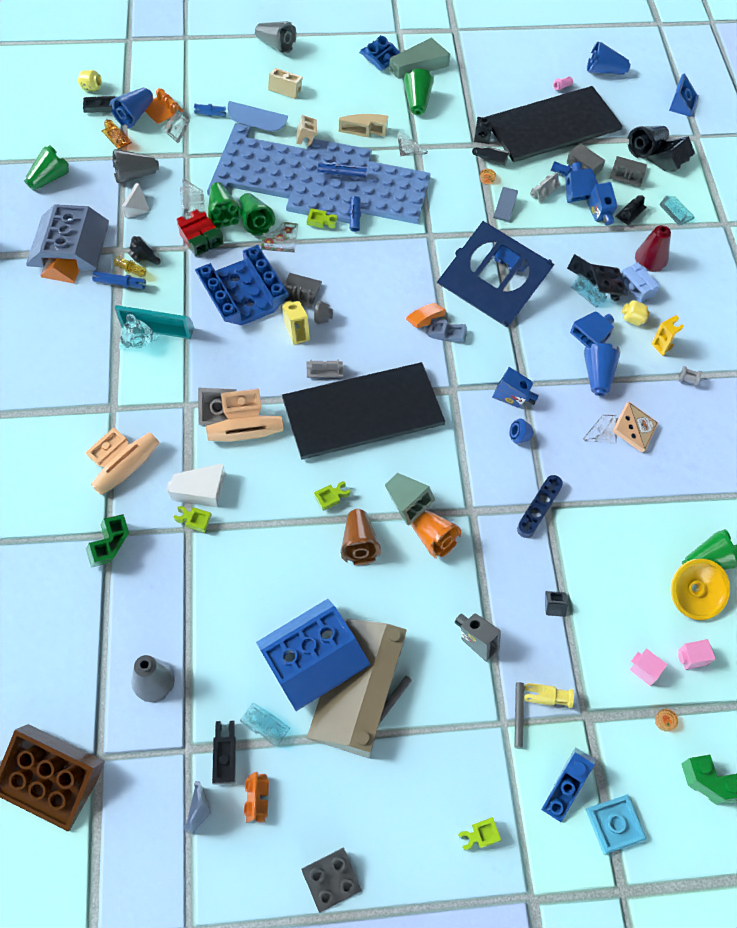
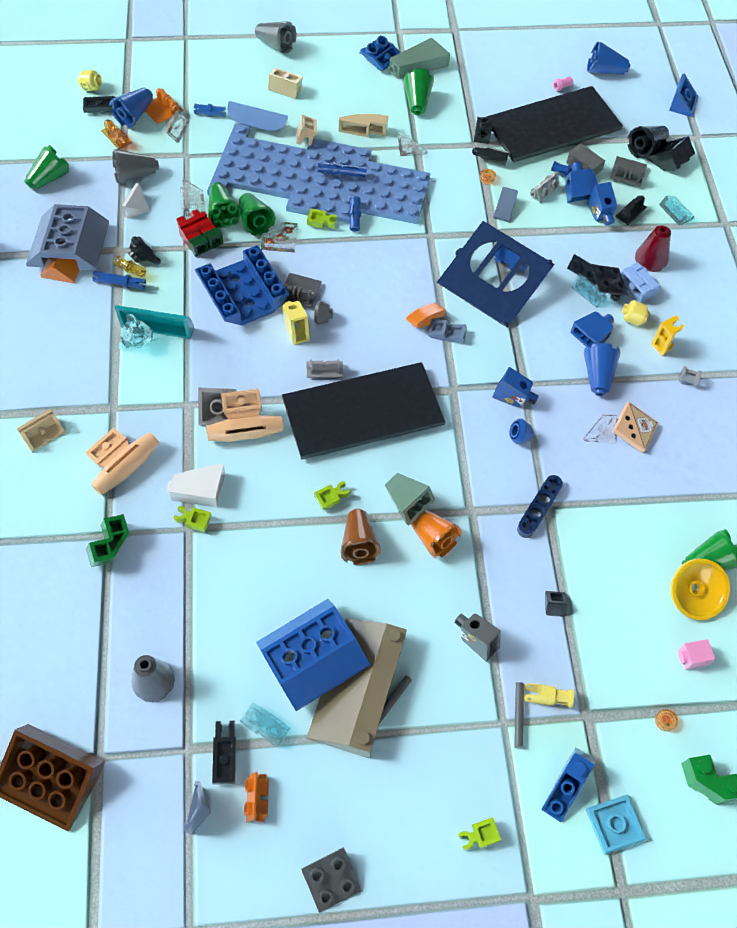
(41, 430): none -> tan hinge
(647, 666): bright pink brick -> none

